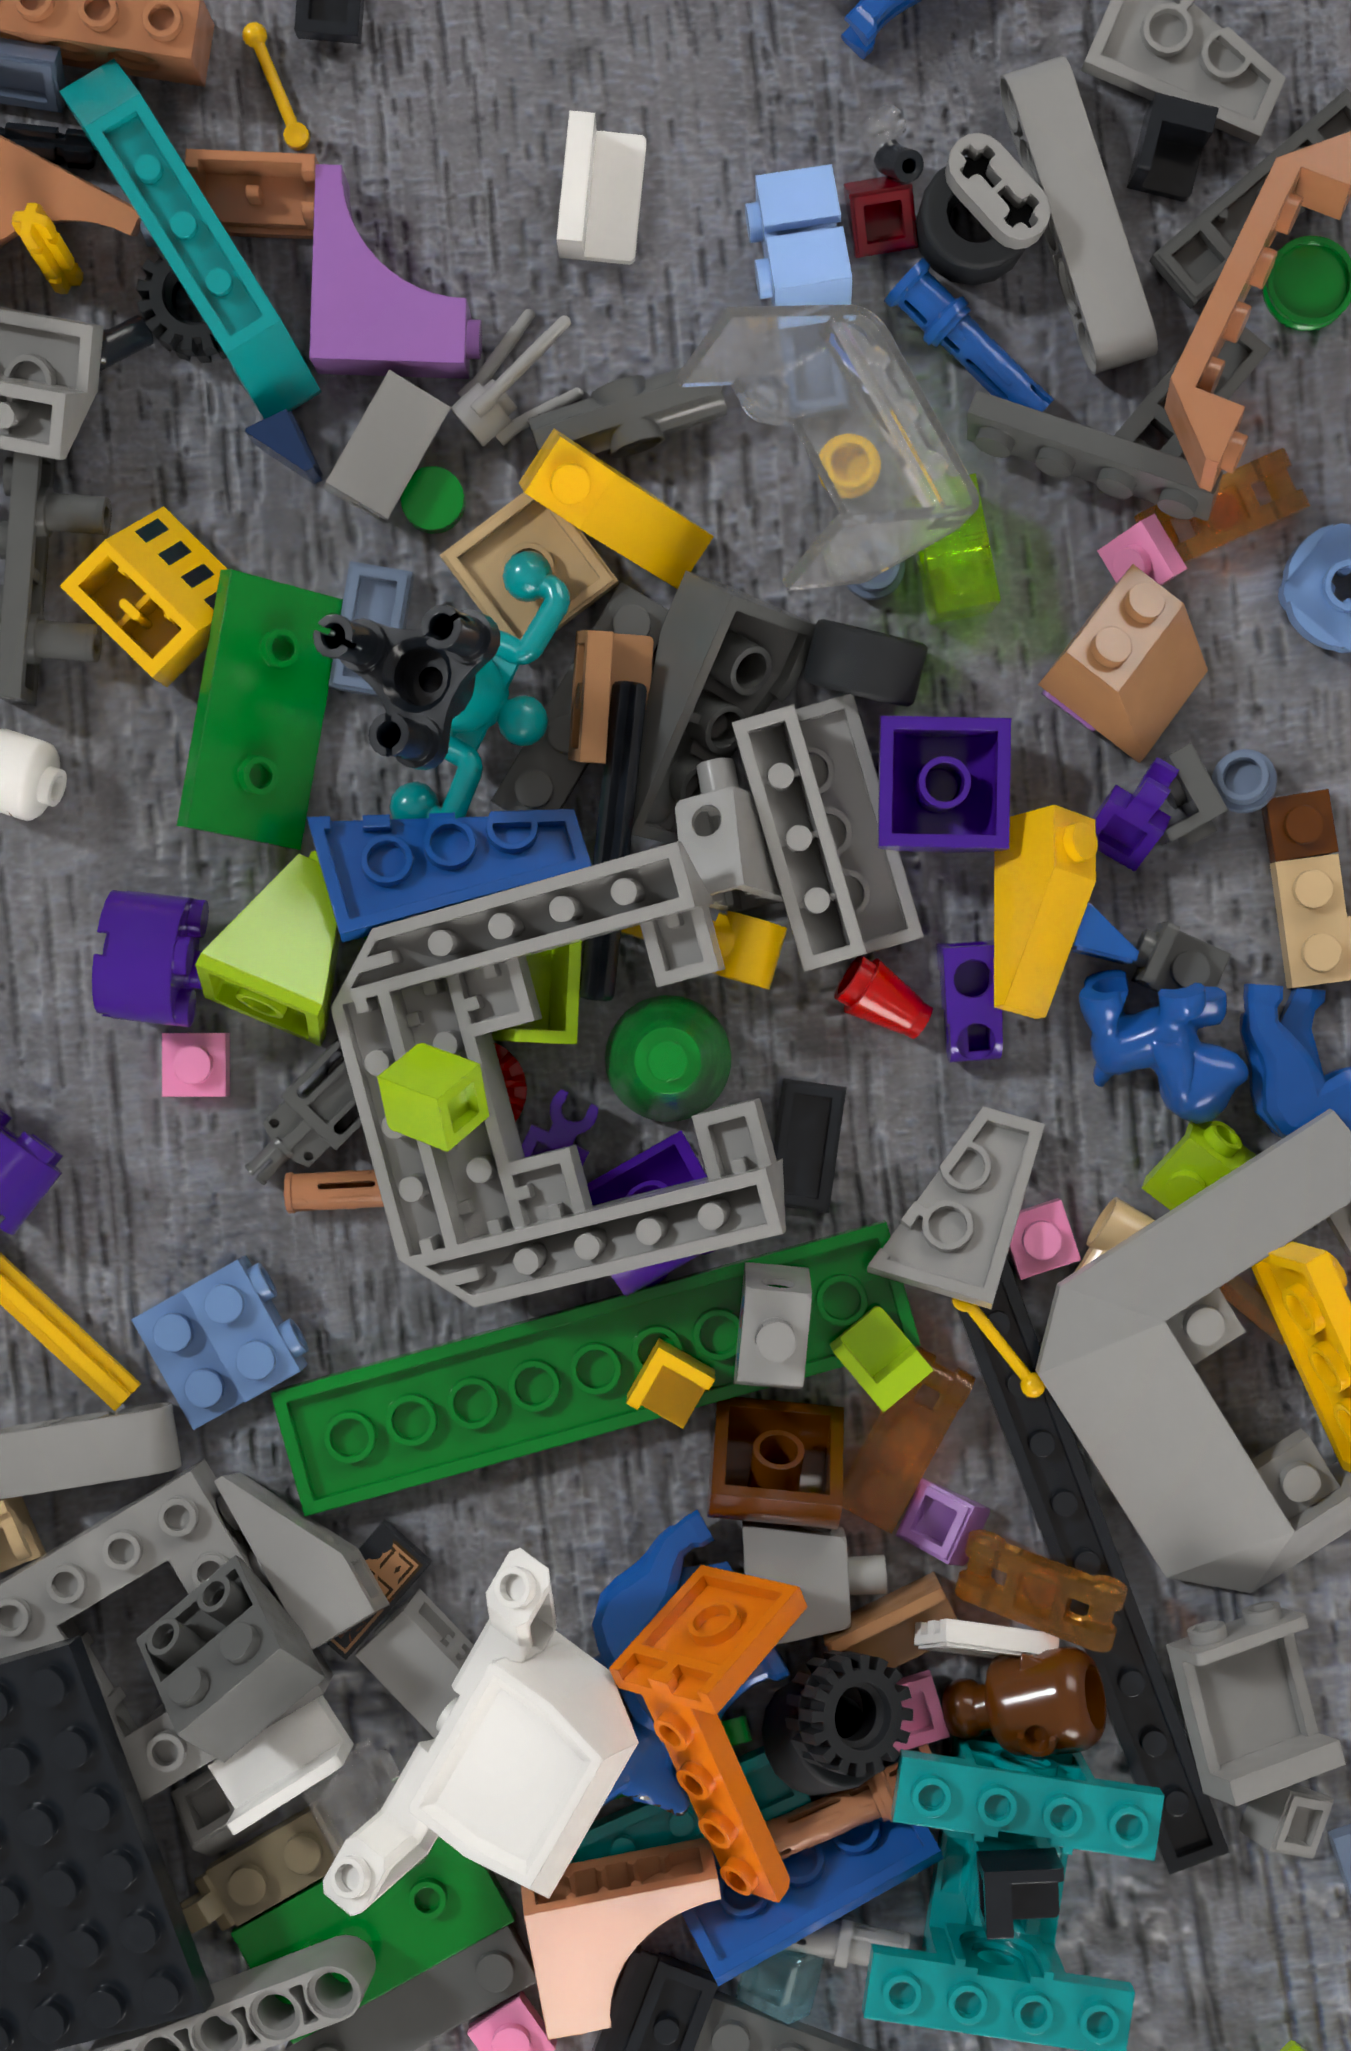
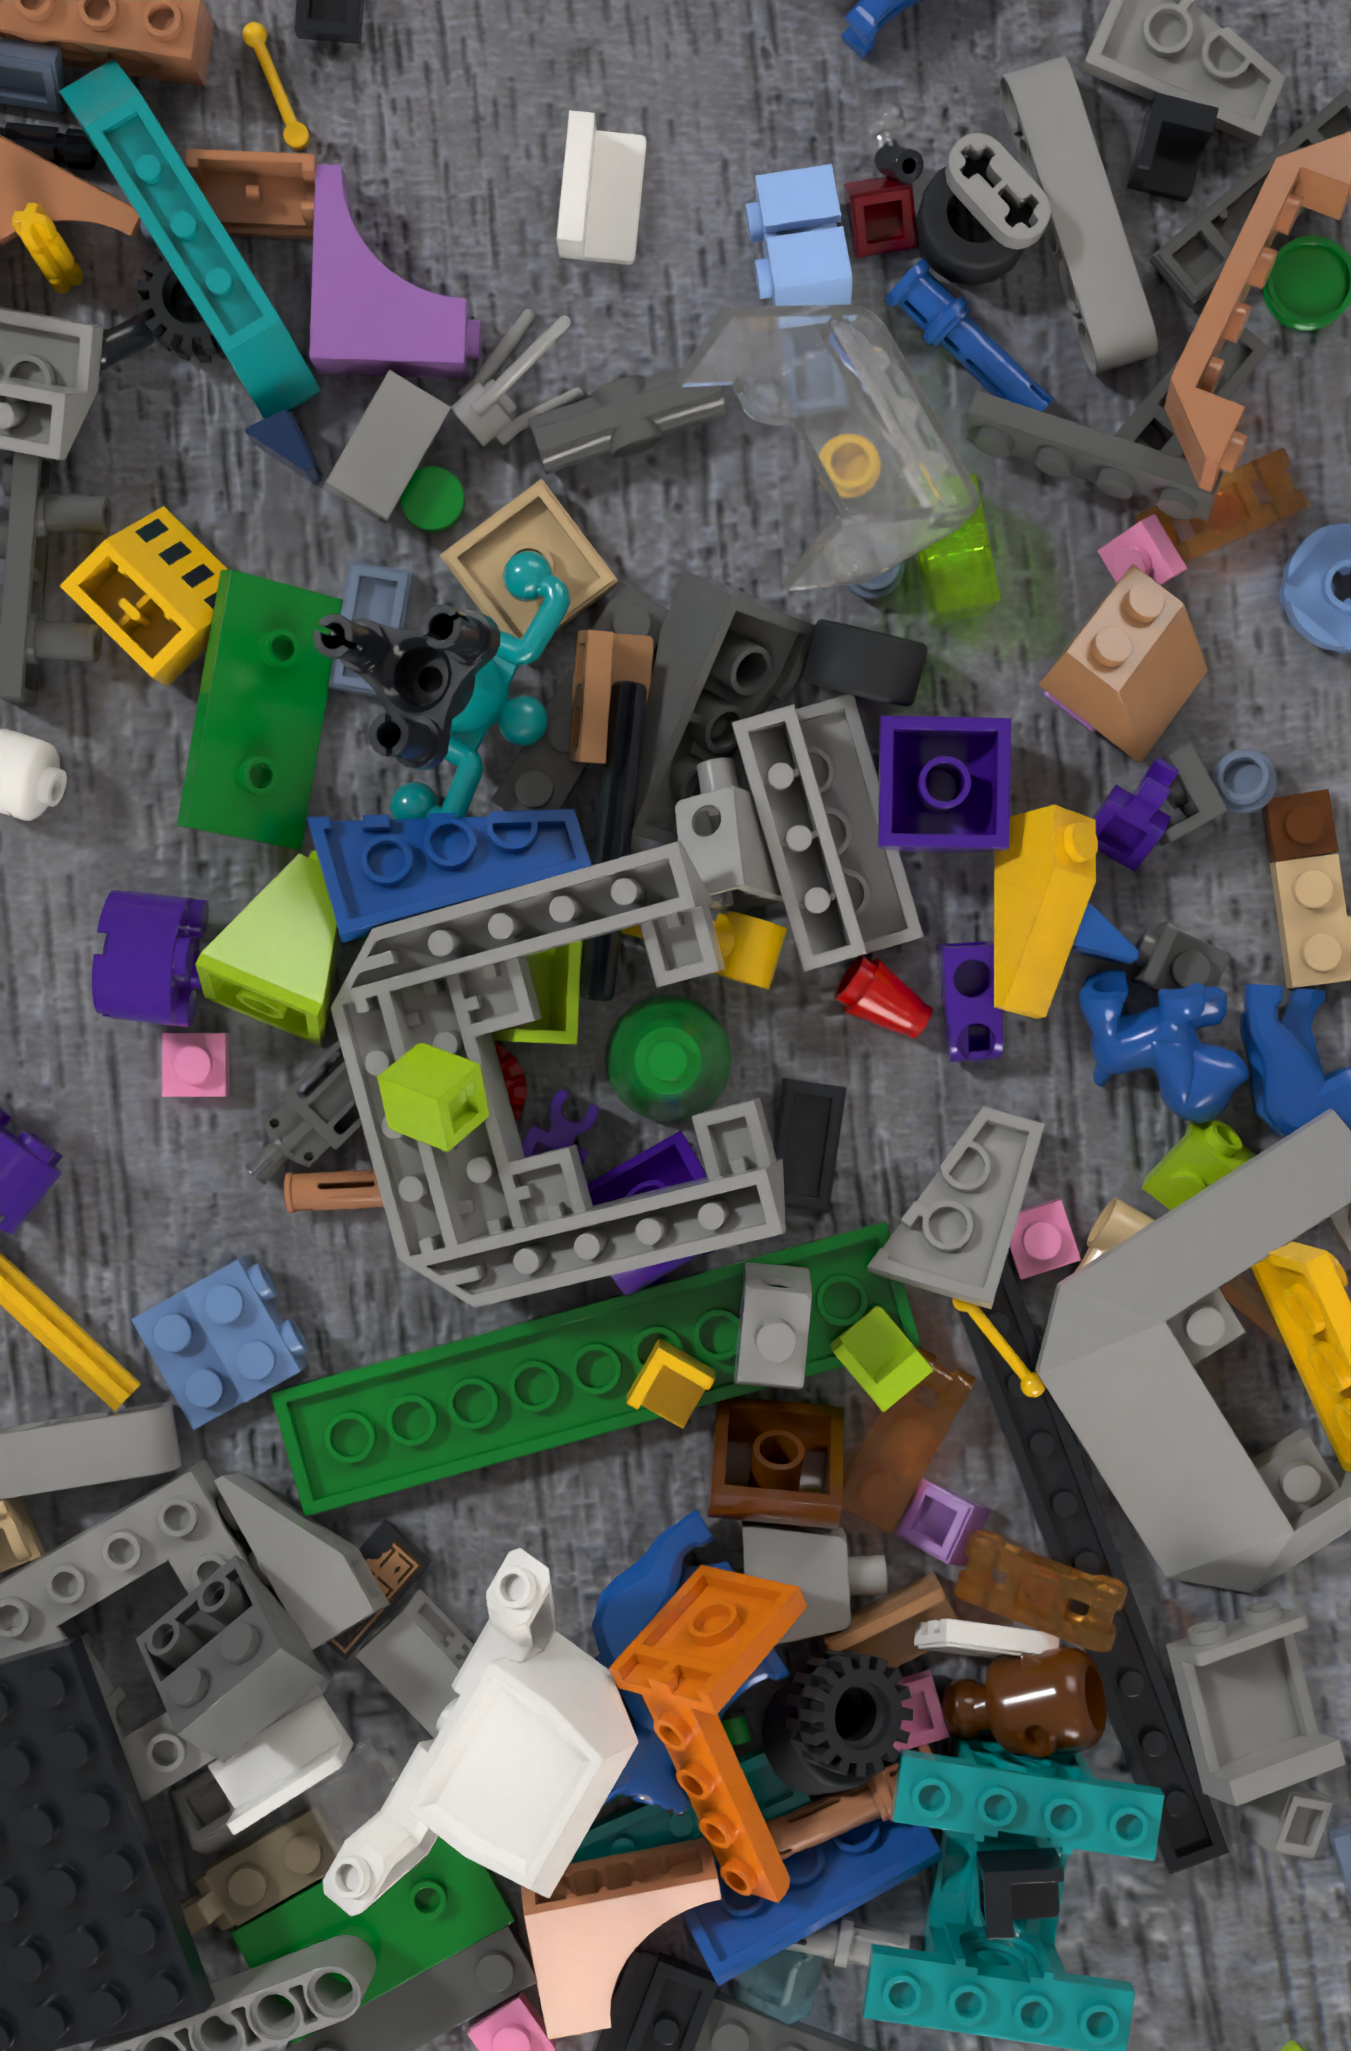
(614, 509): yellow slope -> none

